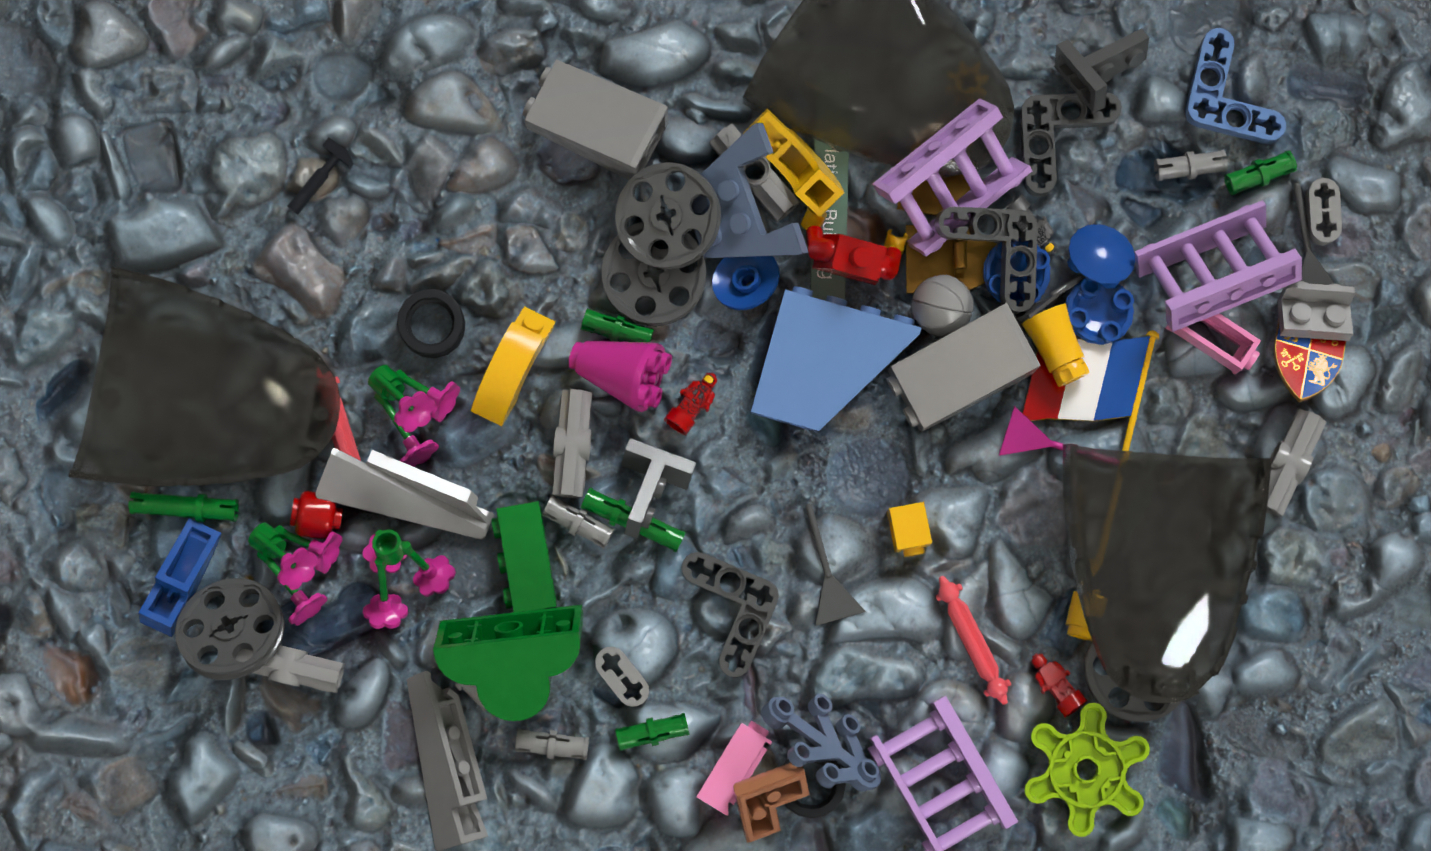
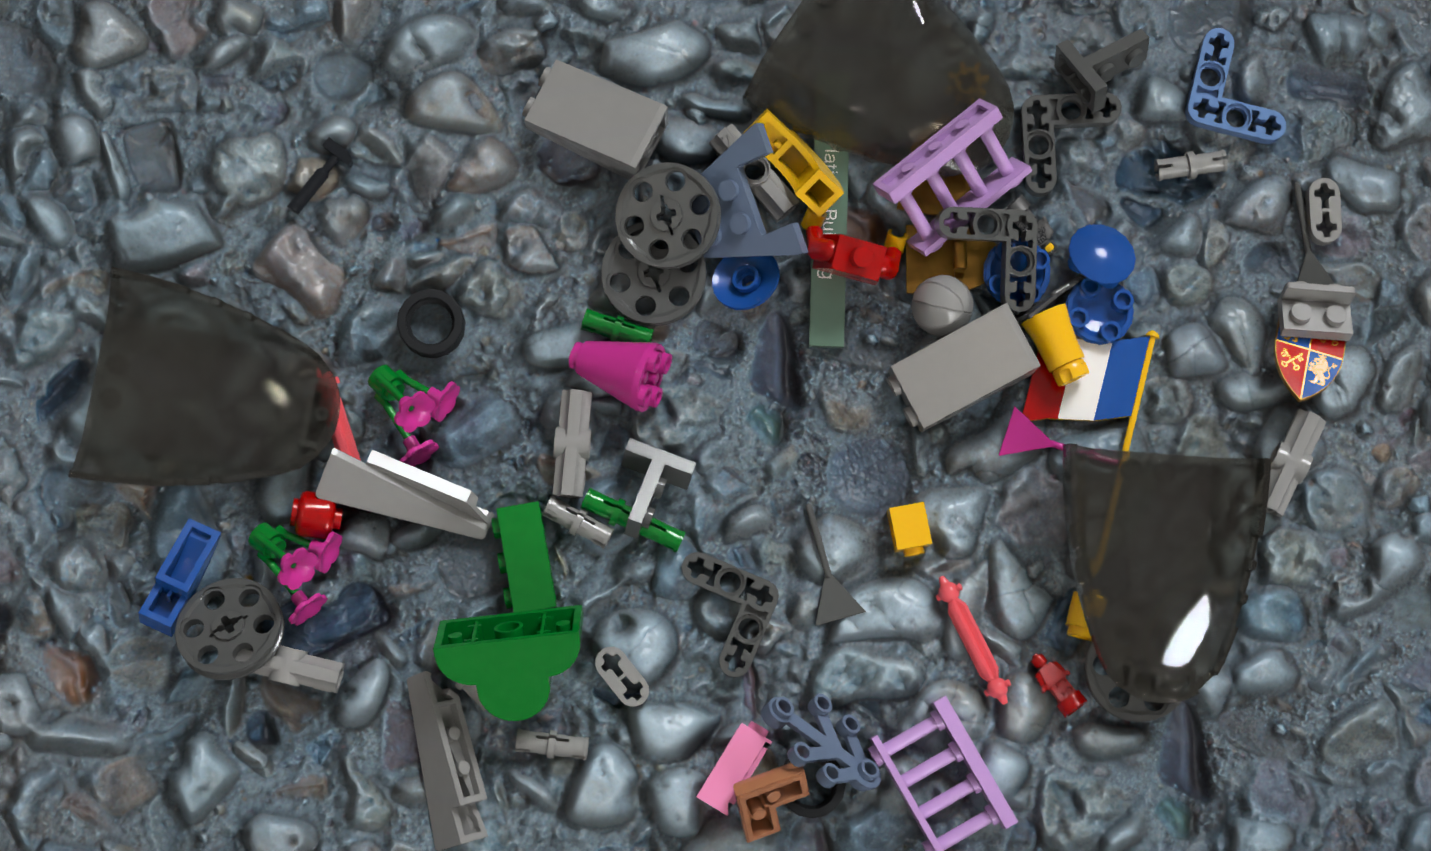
(184, 506): green pin -> none
(385, 554): dark pink plant -> none
(511, 365): yellow arch -> none
(652, 731): green pin -> none
(696, 397): red piece -> none
(824, 357): medium blue slope -> none
(1111, 764): lime plate -> none
(1227, 292): lavender fence -> none
(1243, 357): bright pink window -> none
(1260, 172): green pin -> none

